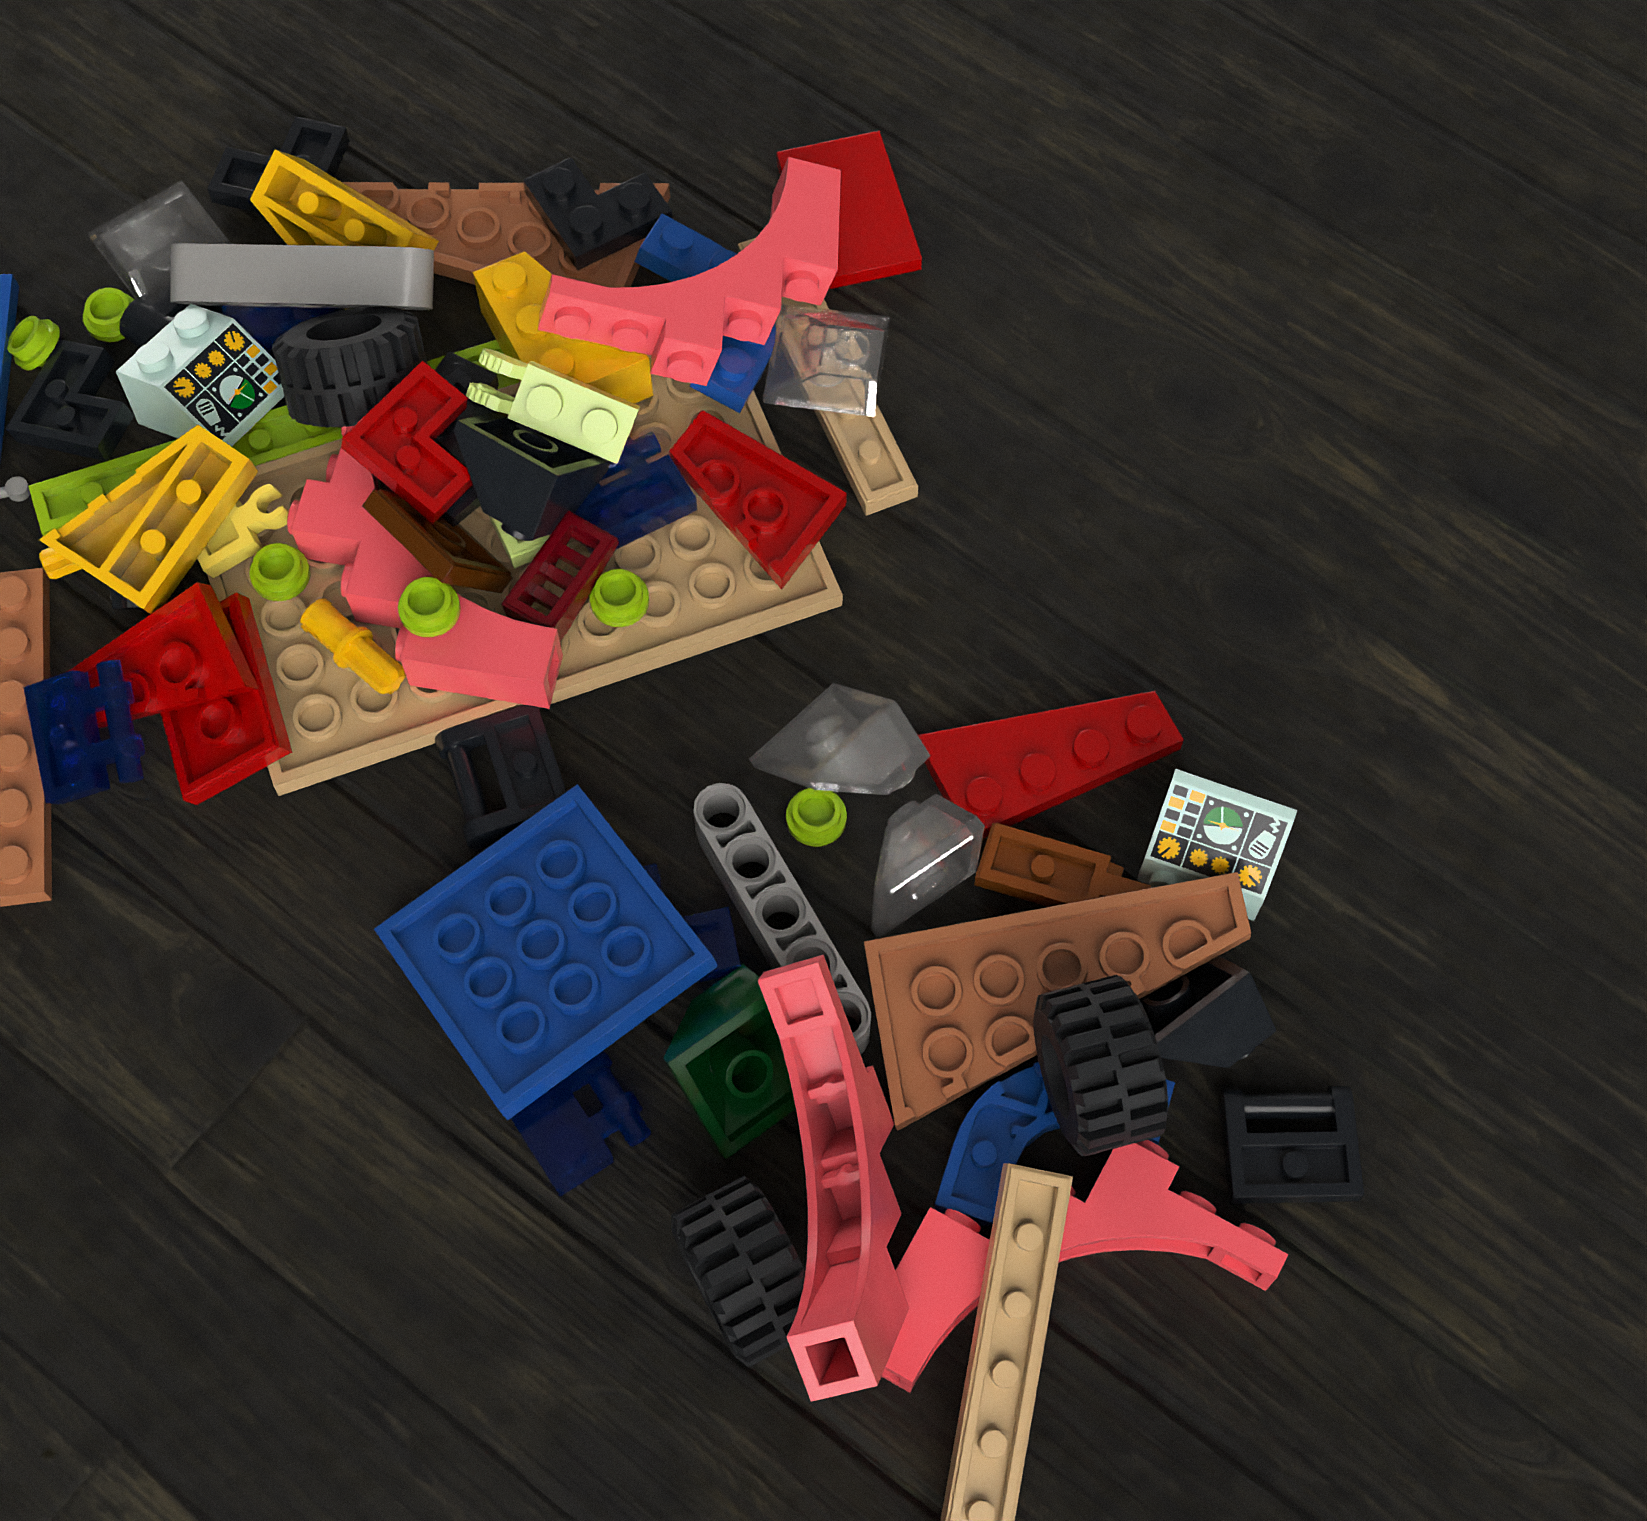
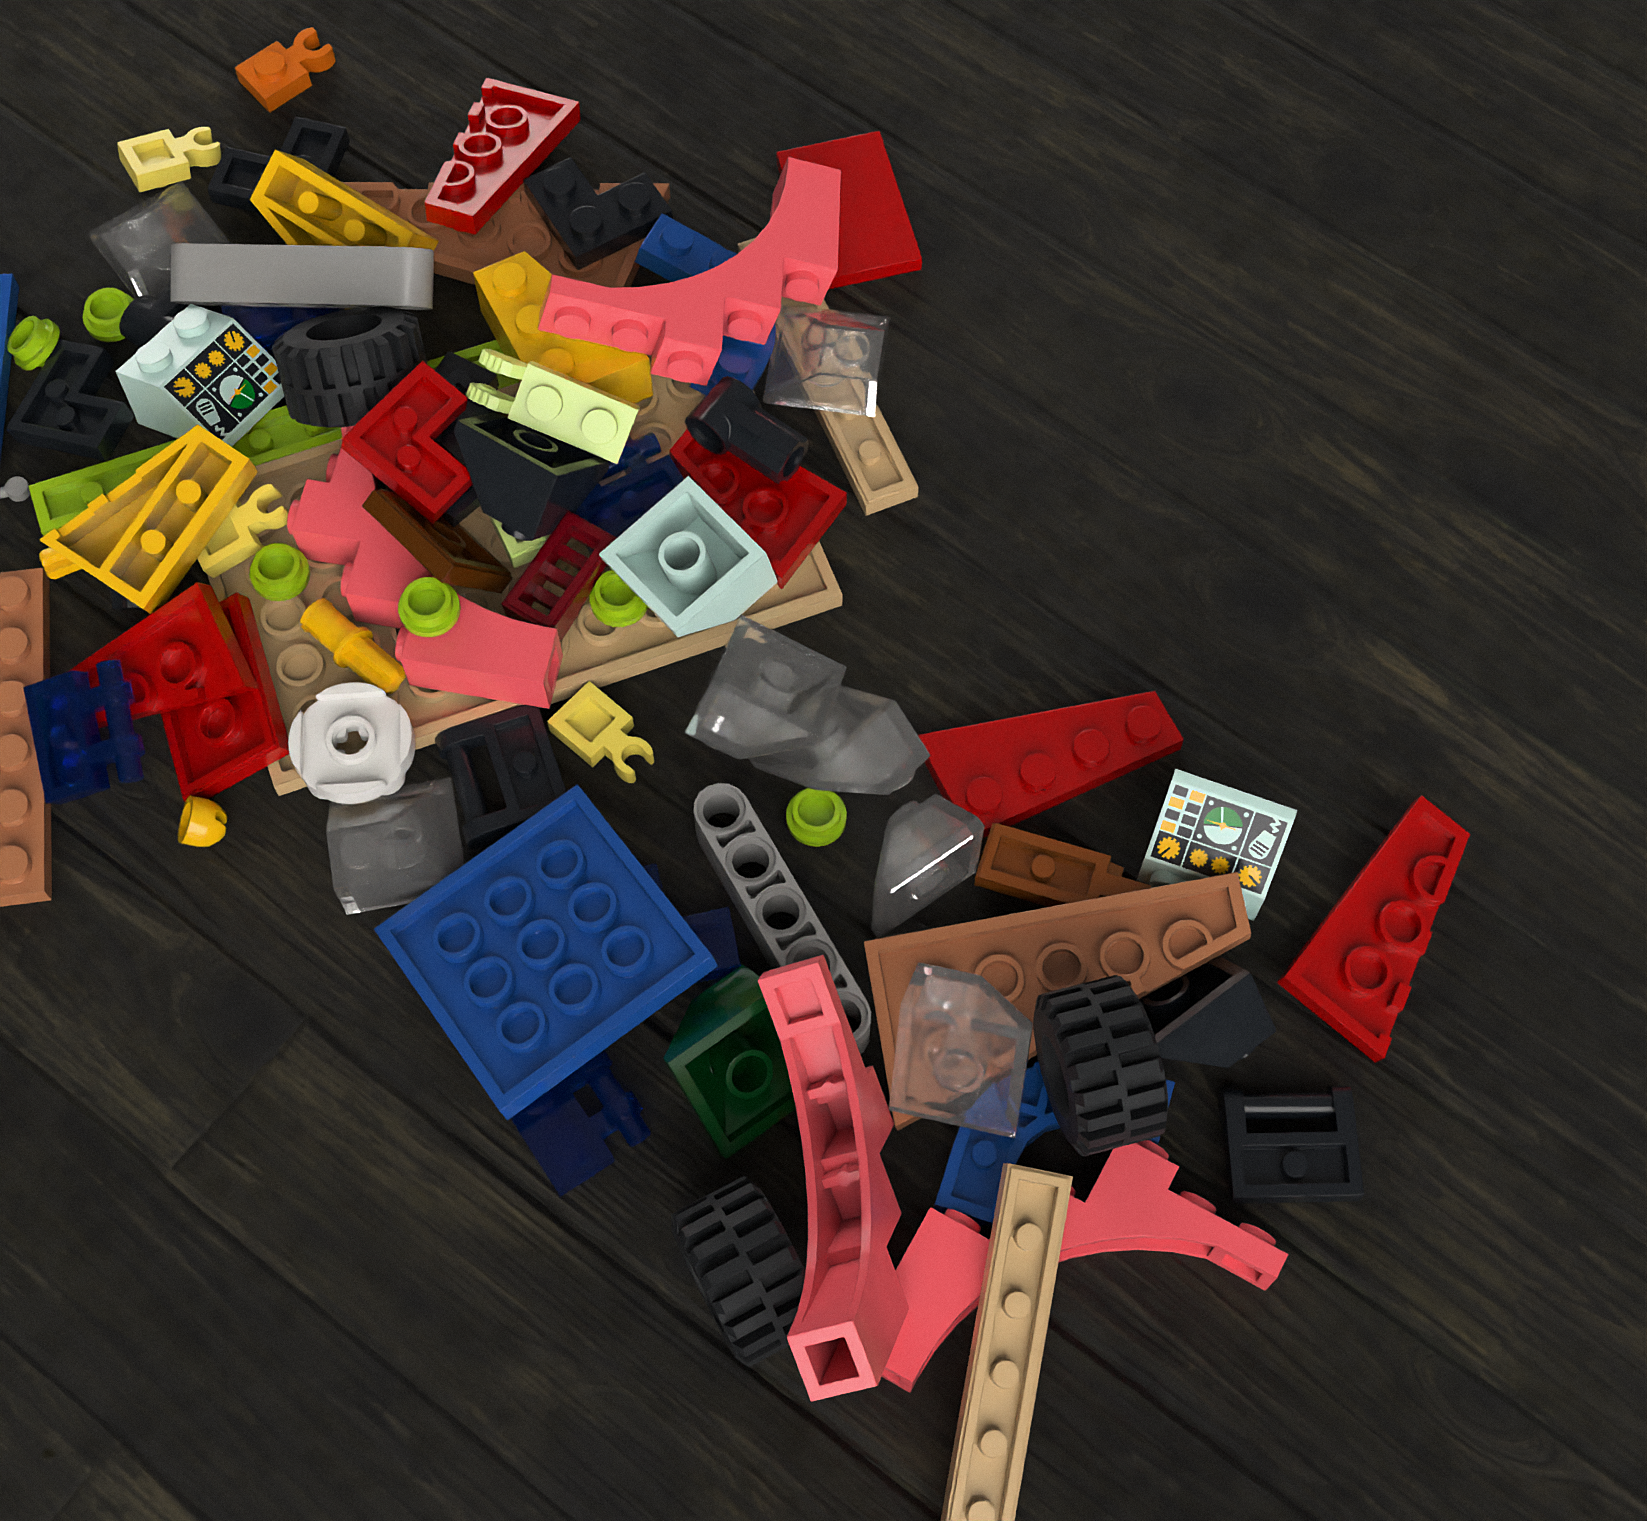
(164, 160): none -> light yellow plate
(201, 822): none -> yellow hinge
(282, 73): none -> orange plate
(359, 776): none -> white plate
(393, 845): none -> clear slope
(501, 147): none -> red wing
(598, 728): none -> light yellow plate
(690, 562): none -> light aqua slope
(734, 422): none -> black piece
(765, 694): none -> clear slope
(960, 1052): none -> clear slope
(1369, 943): none -> red wing

